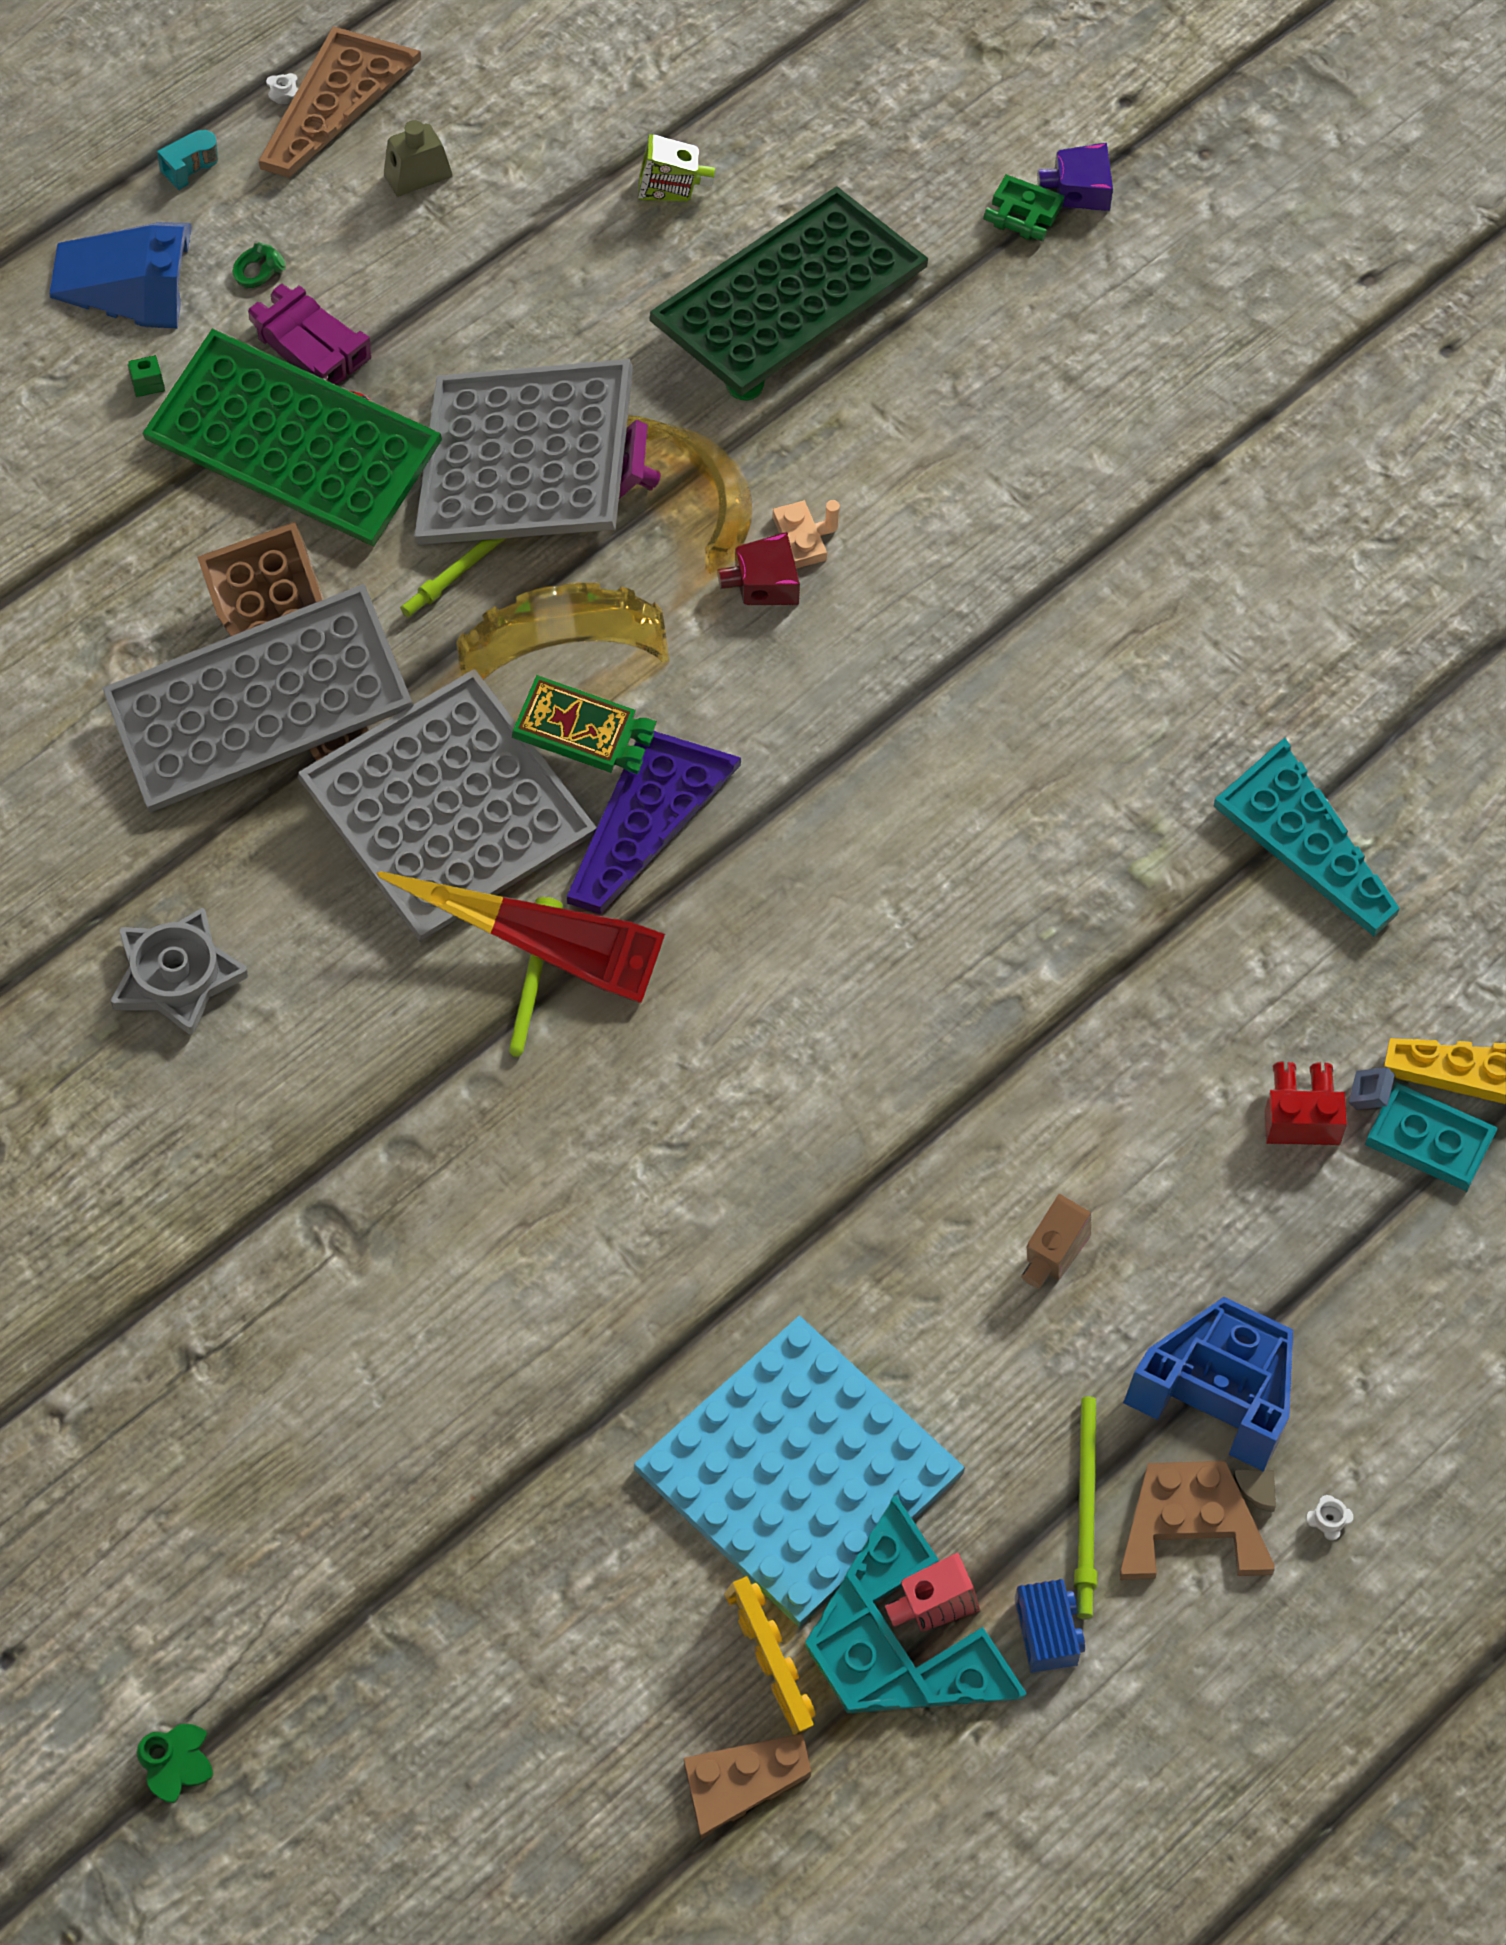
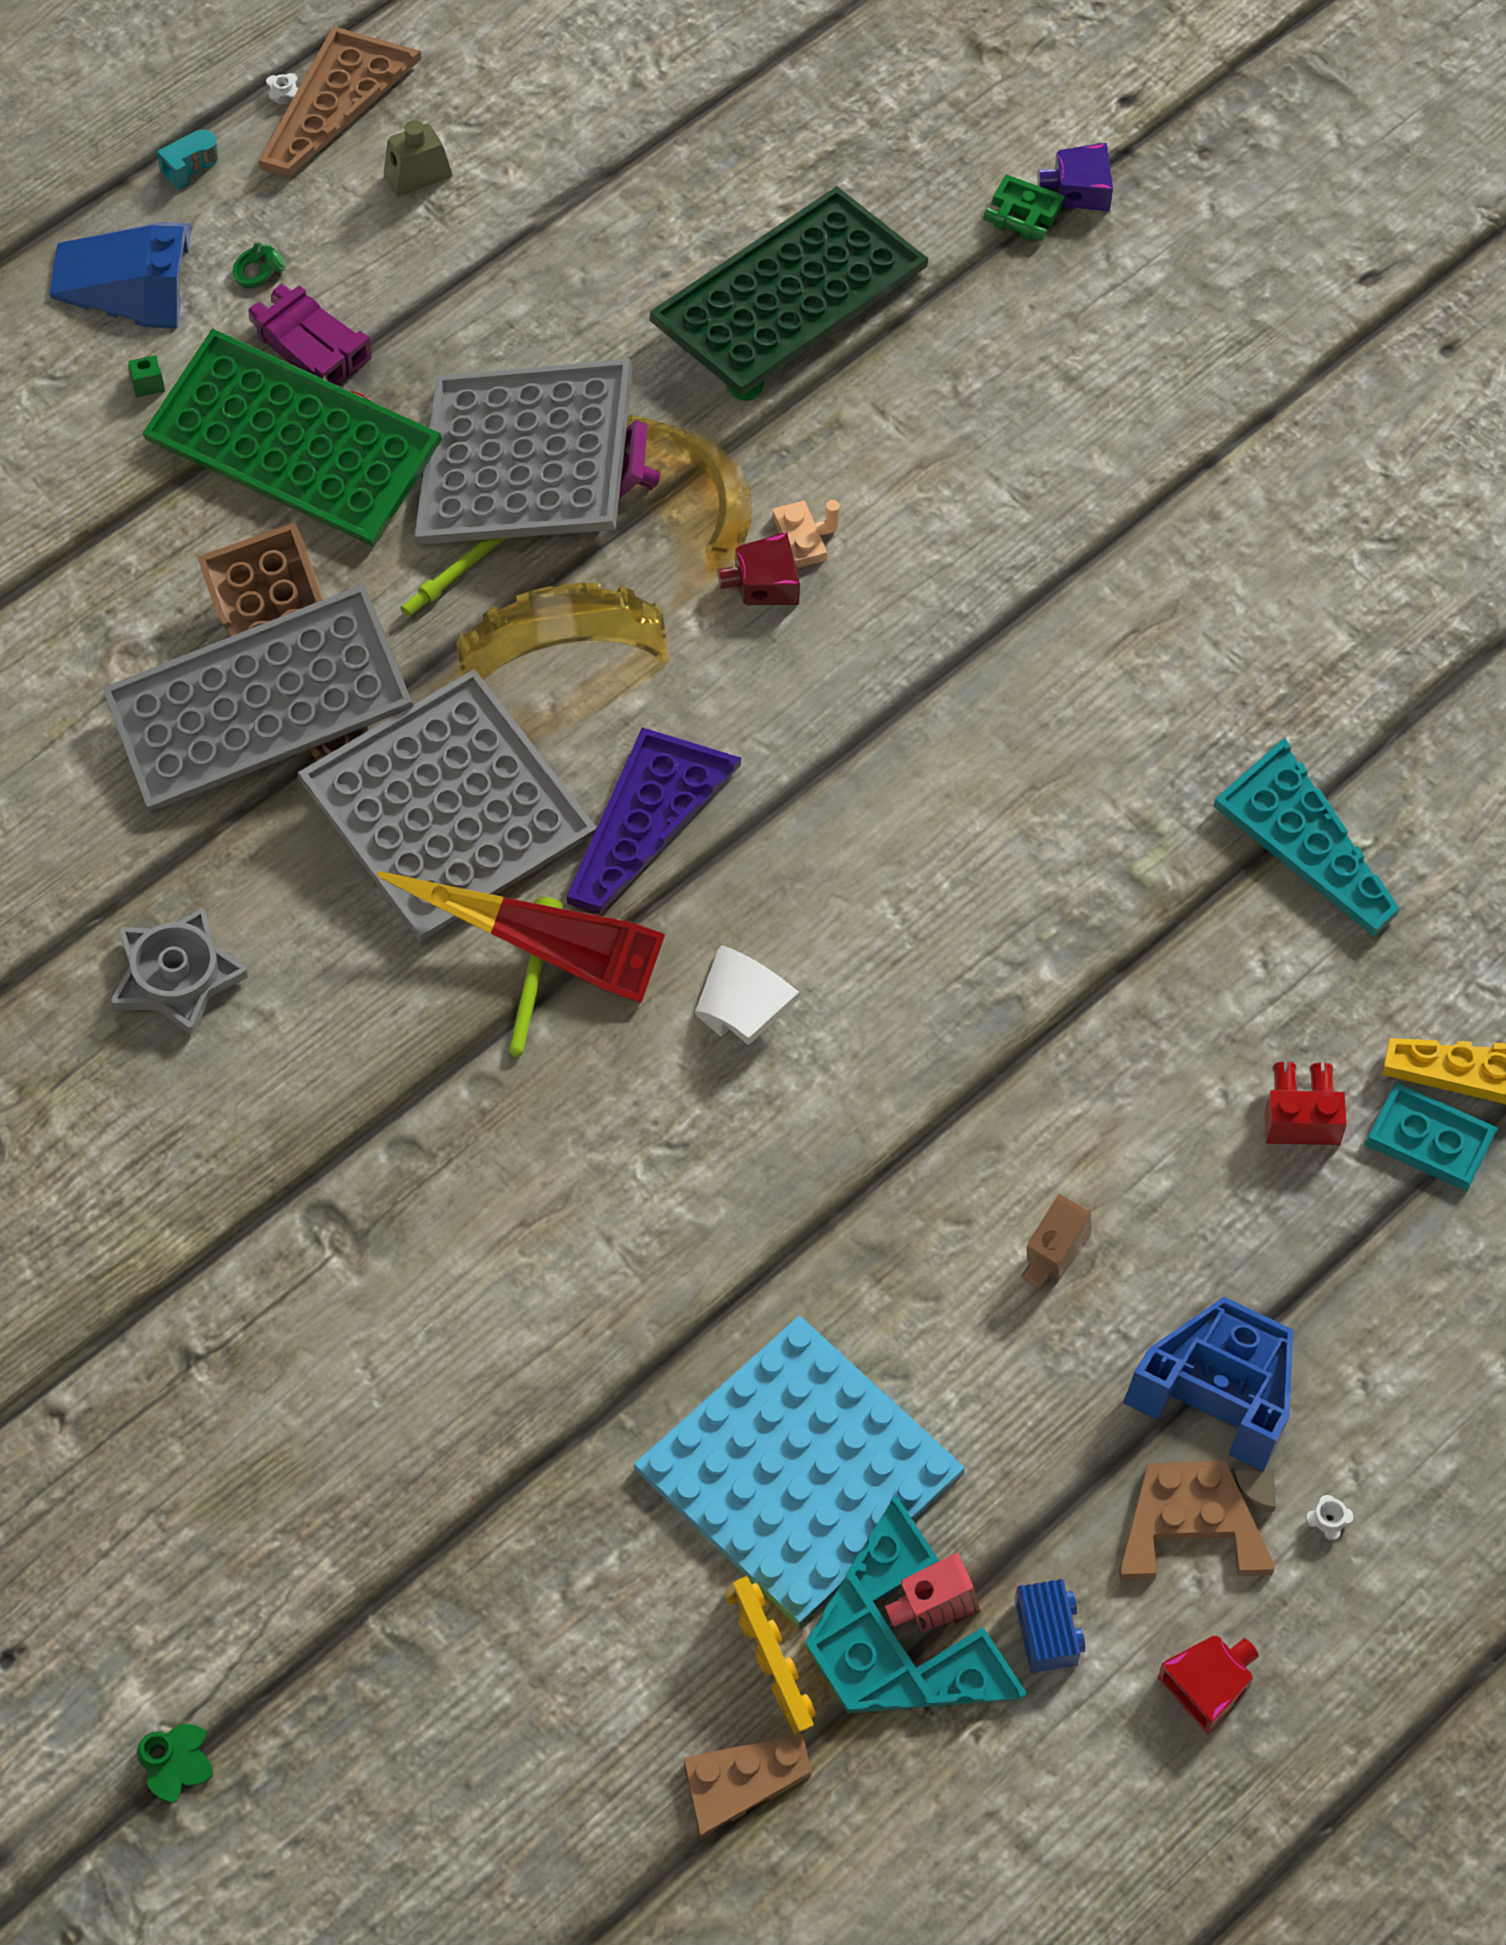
(582, 726): tile -> none
(671, 171): lime torso -> none
(742, 996): none -> white slope
(1085, 1575): lime bar -> none
(1209, 1679): none -> red torso
(1371, 1088): sand blue plate -> none

